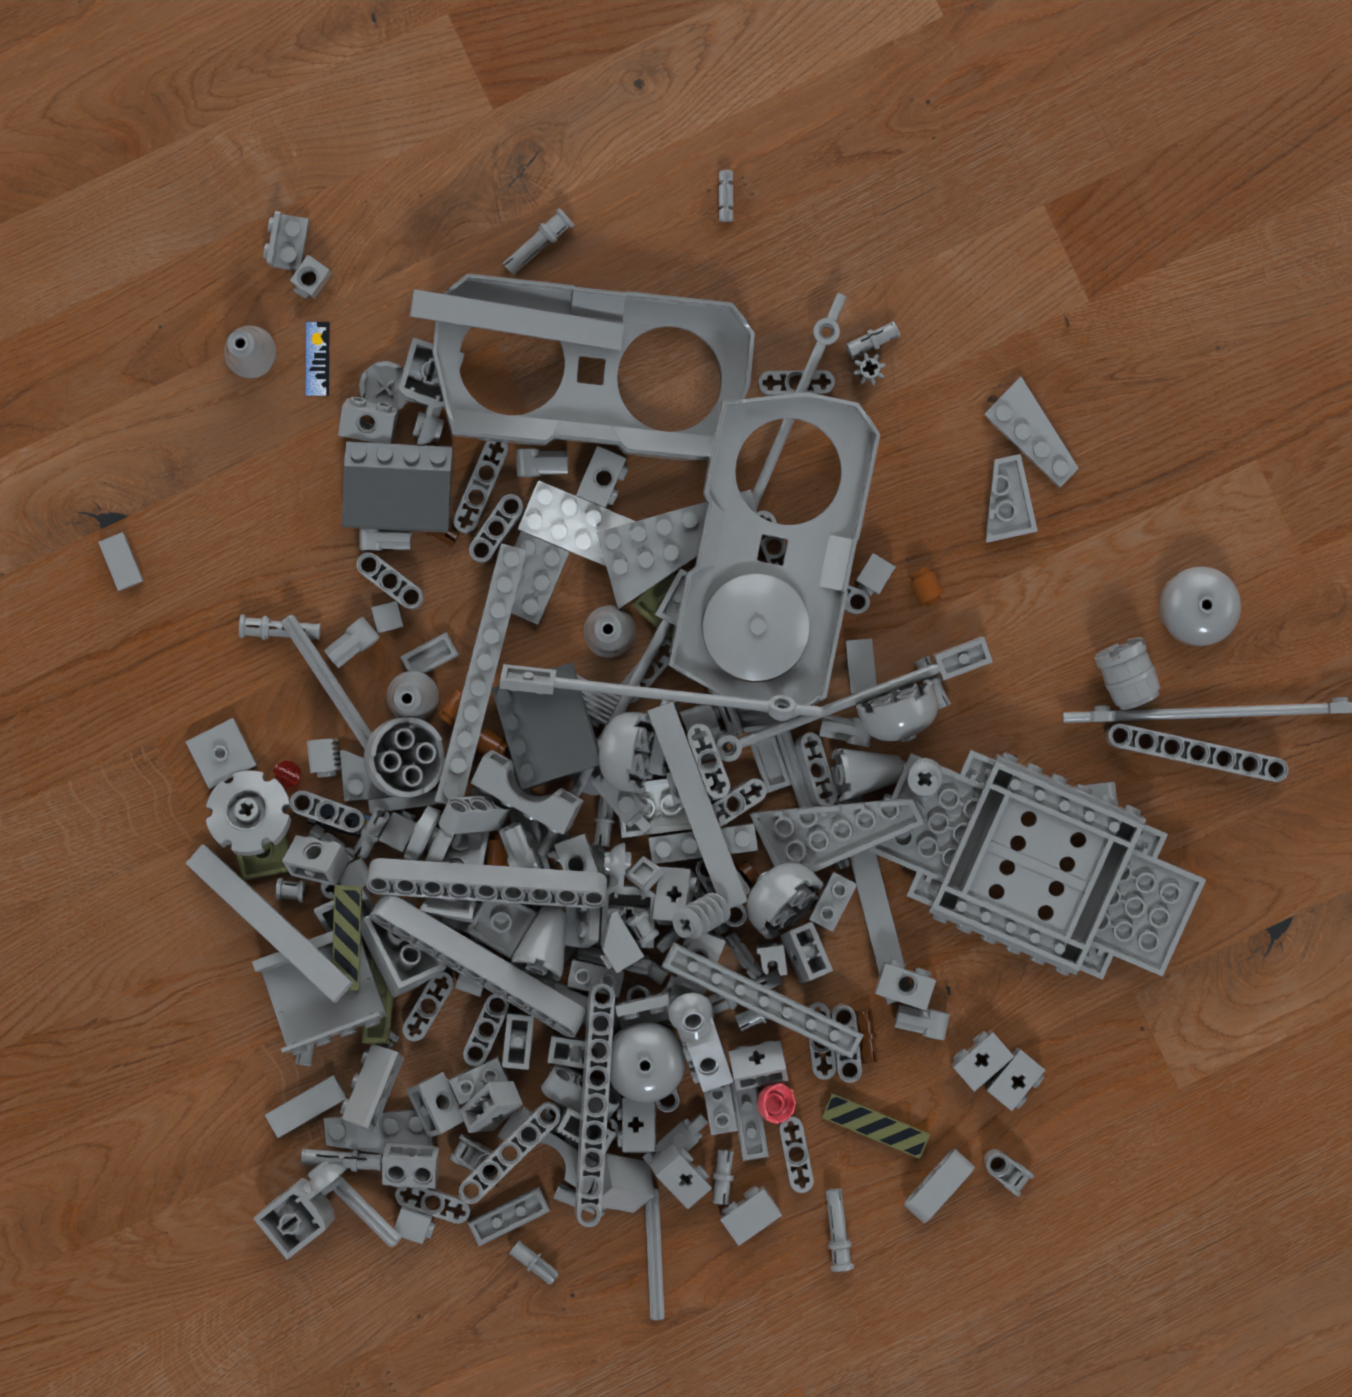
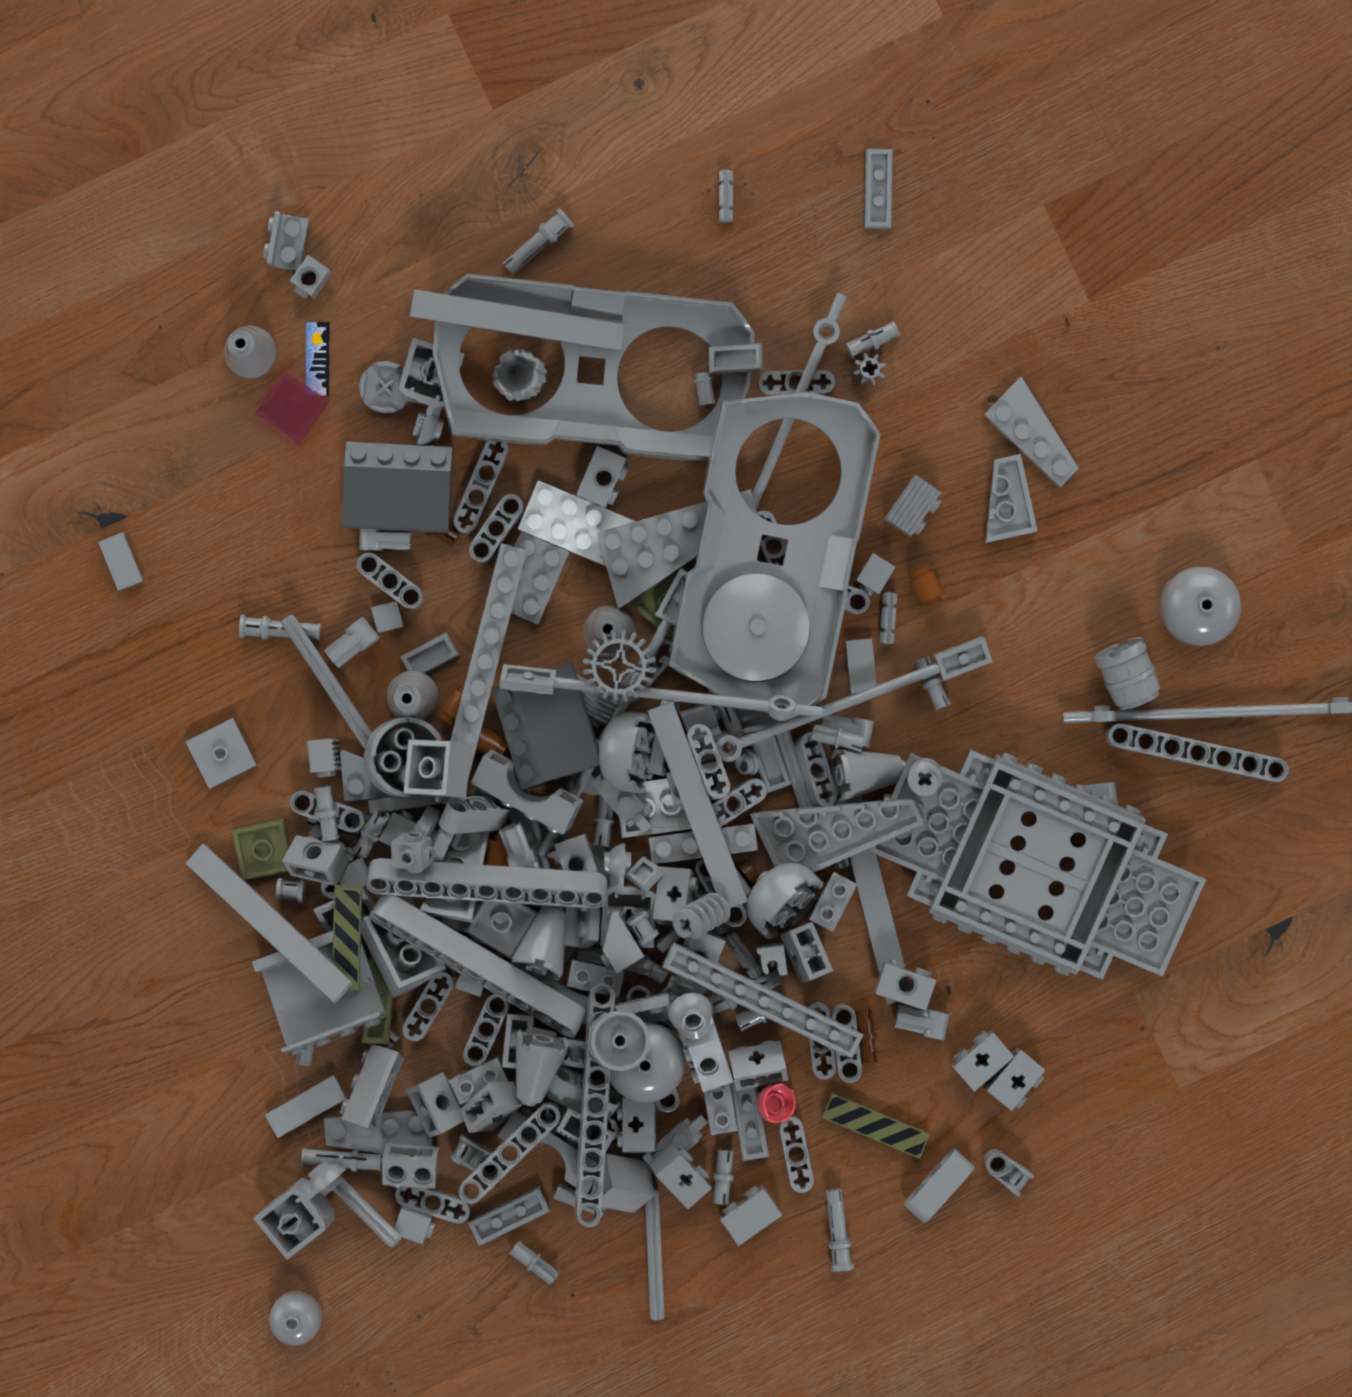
(229, 818): light grey piece -> none
(287, 773): clear red plate -> none
(292, 407): none -> clear pink tile
(295, 1318): none -> light grey cylinder
(326, 813): none -> light grey pin
(353, 425): light grey brick -> none
(412, 852): none -> light grey brick
(437, 768): none -> light grey brick
(526, 381): none -> light grey piece
(536, 462): light grey piece -> none
(537, 1063): none -> light grey cone
(602, 1040): none -> light grey wheel
(616, 688): none -> light grey gear
(704, 388): none -> light grey pin
(735, 358): none -> light grey tile
(747, 762): none -> light grey plate
(838, 738): none -> light grey axle
(878, 189): none -> light grey tile
(888, 618): none -> light grey axle
(900, 712): light grey cylinder -> none
(912, 506): none -> light grey brick

